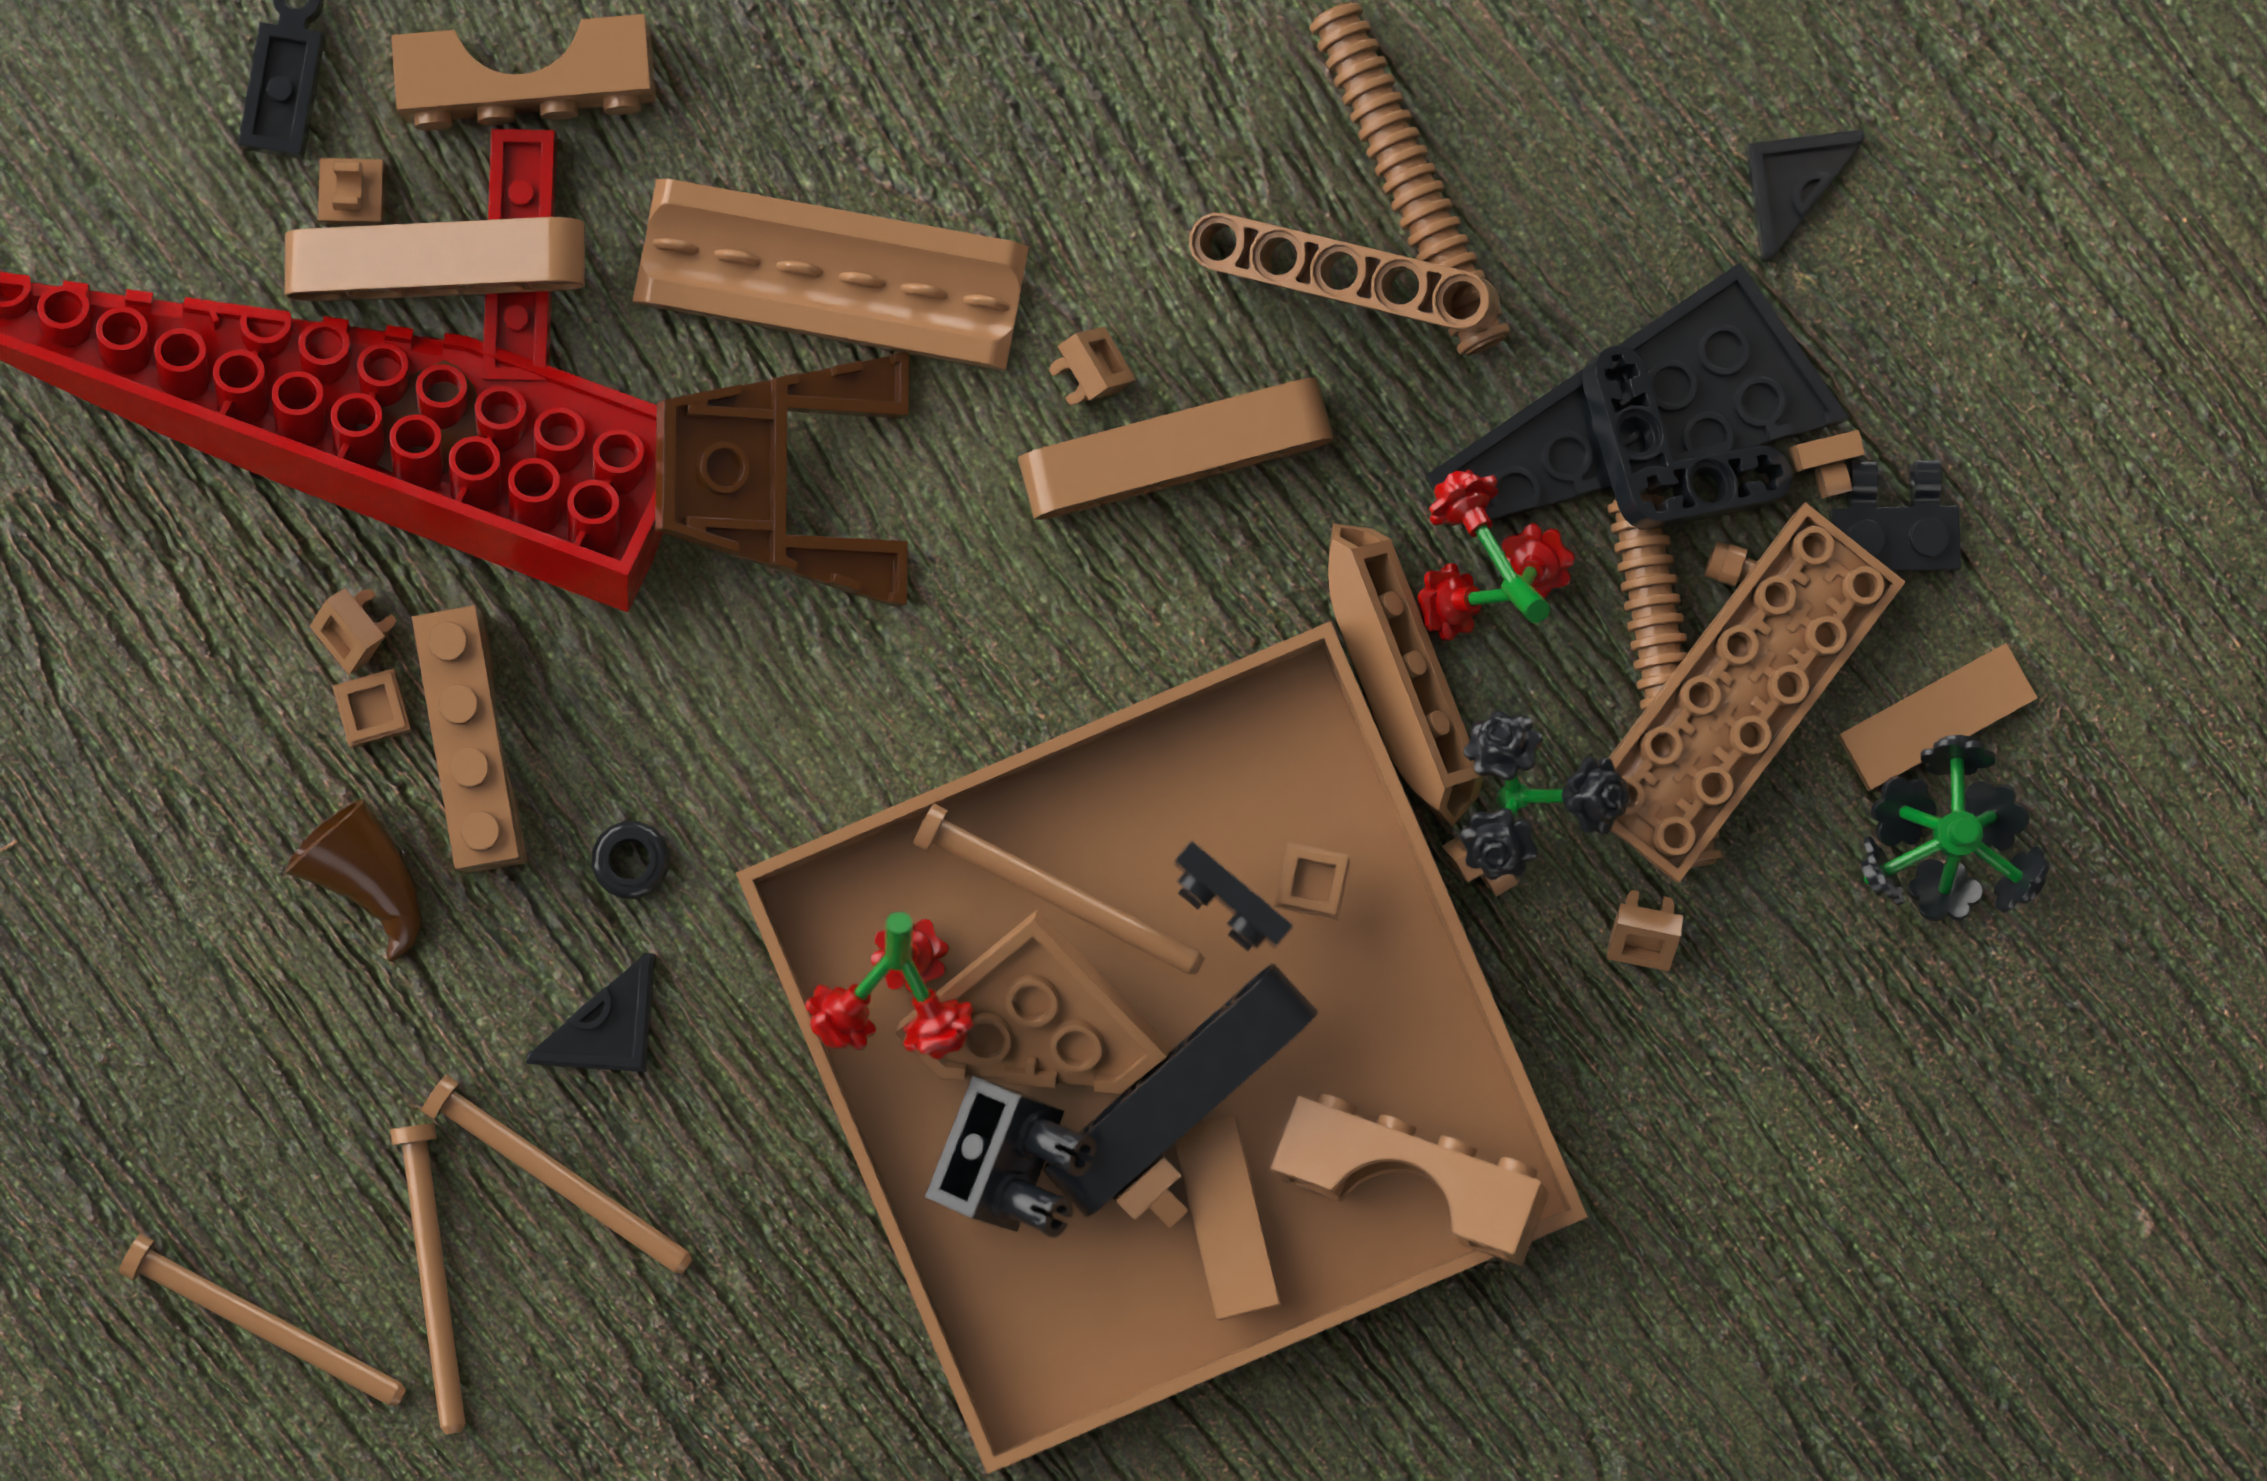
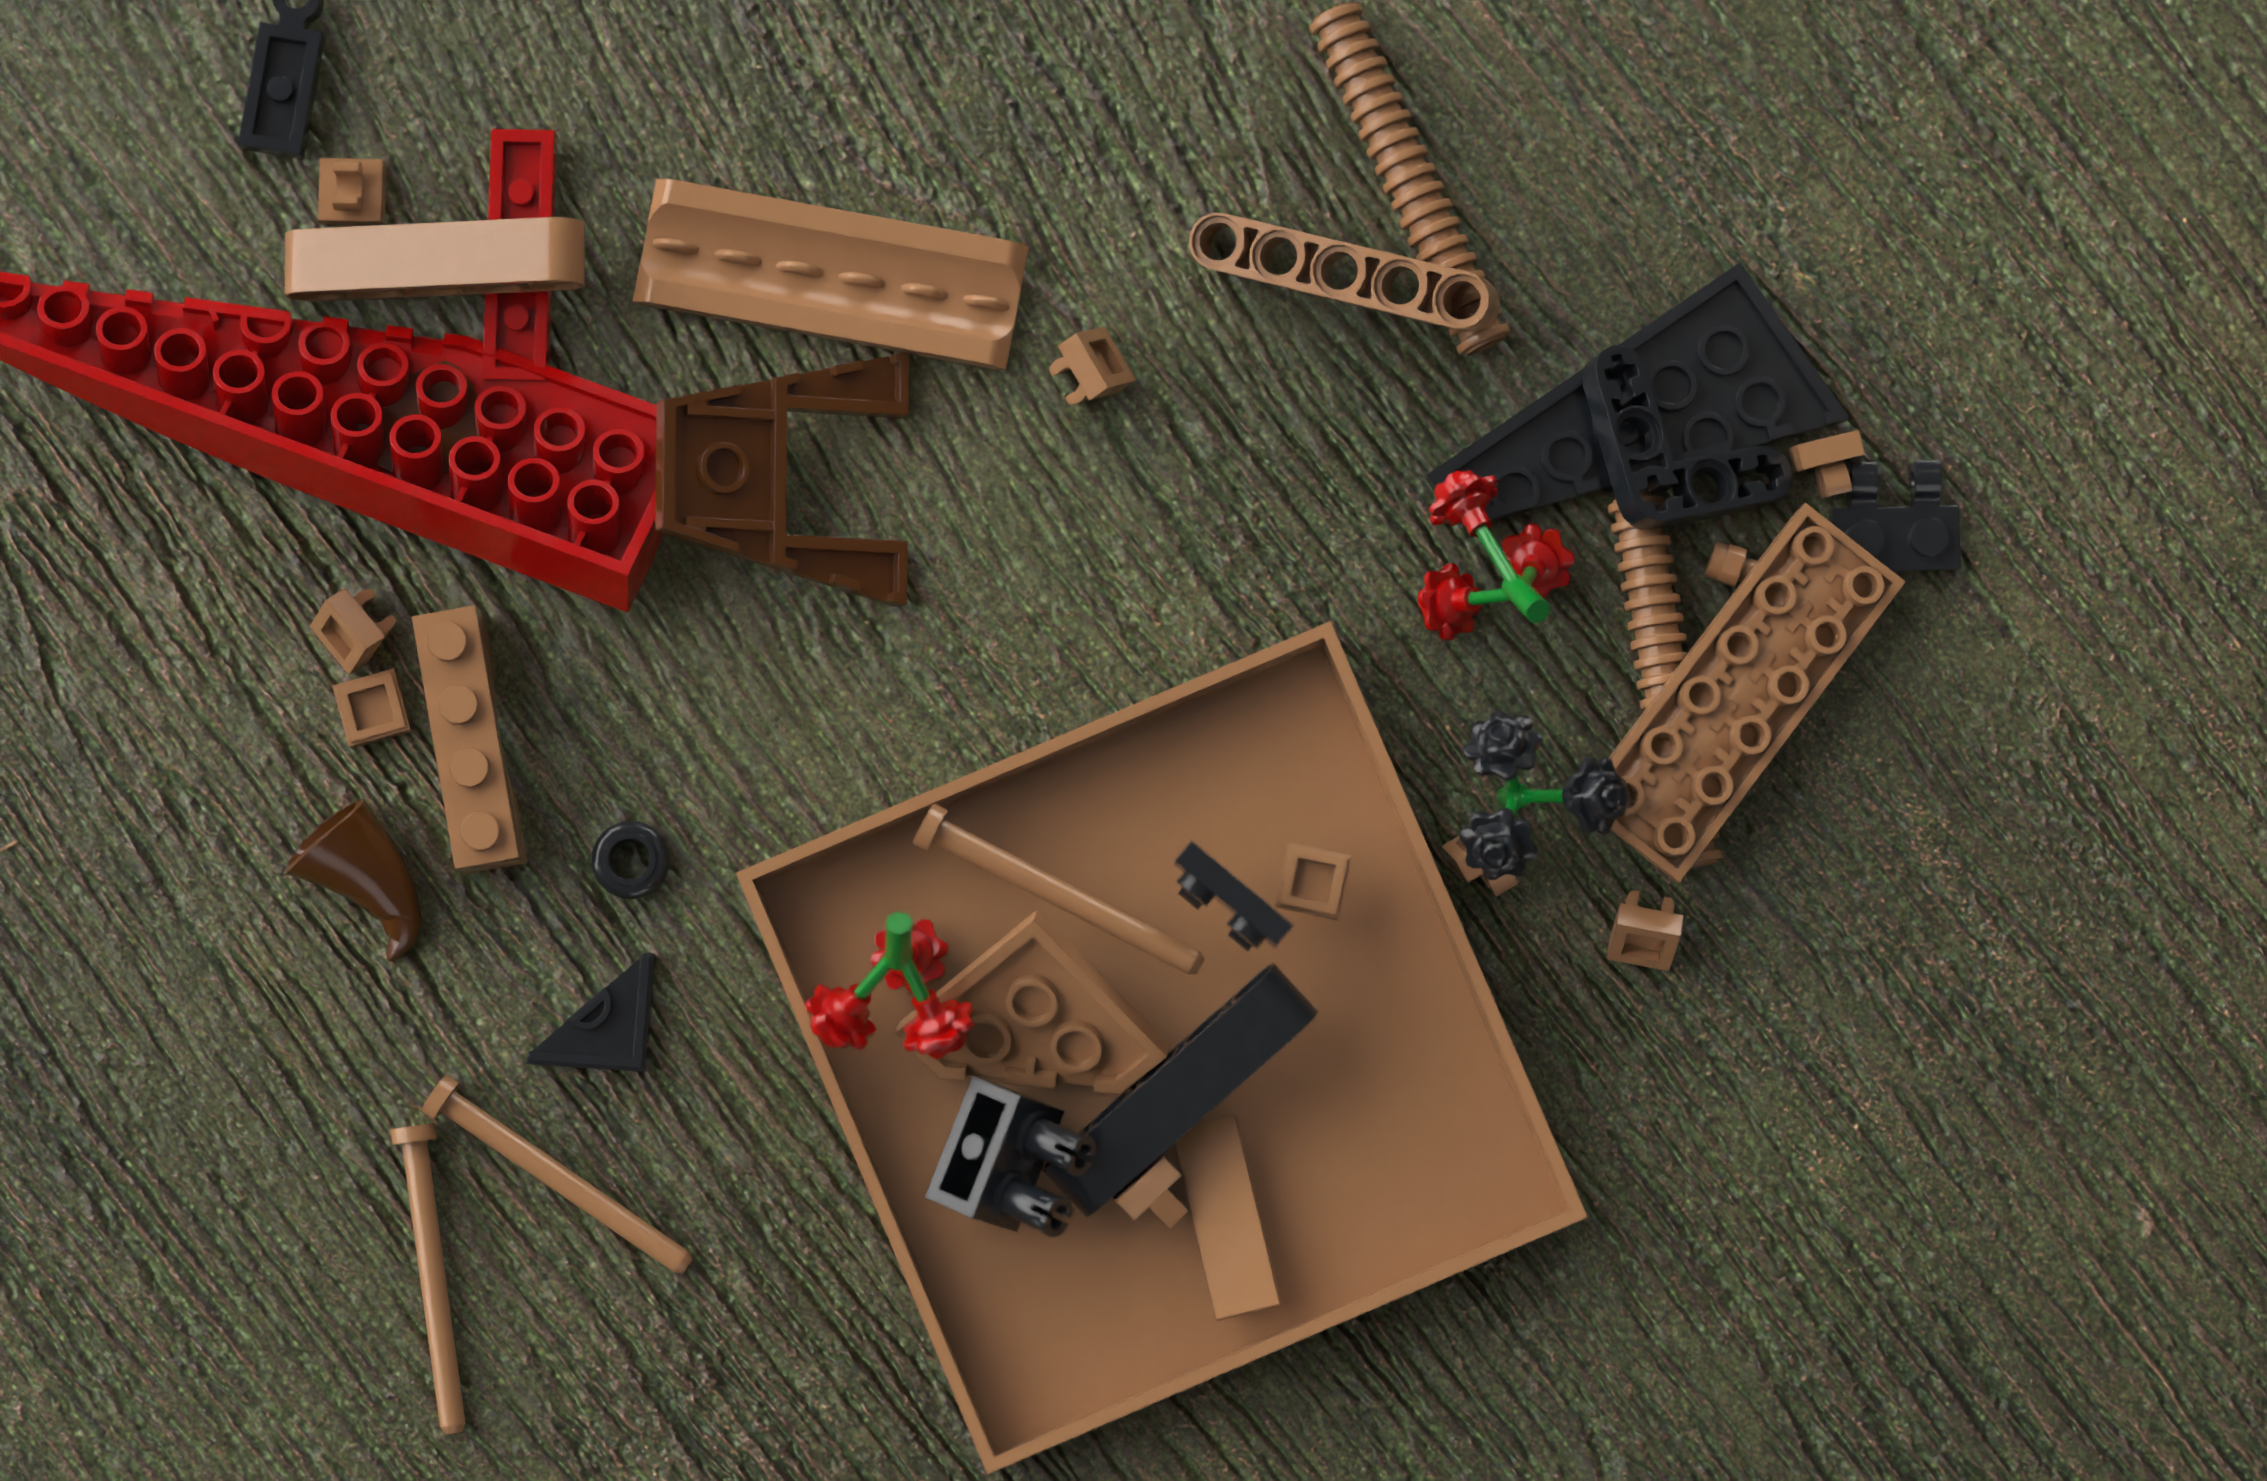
(144, 1261): medium nougat bar -> none
(602, 67): medium nougat arch -> none
(1175, 448): medium nougat beam -> none
(1335, 1152): medium nougat arch -> none
(1400, 670): medium nougat brick -> none
(1790, 178): black tile -> none
(1950, 706): medium nougat tile -> none
(1984, 821): black plant -> none

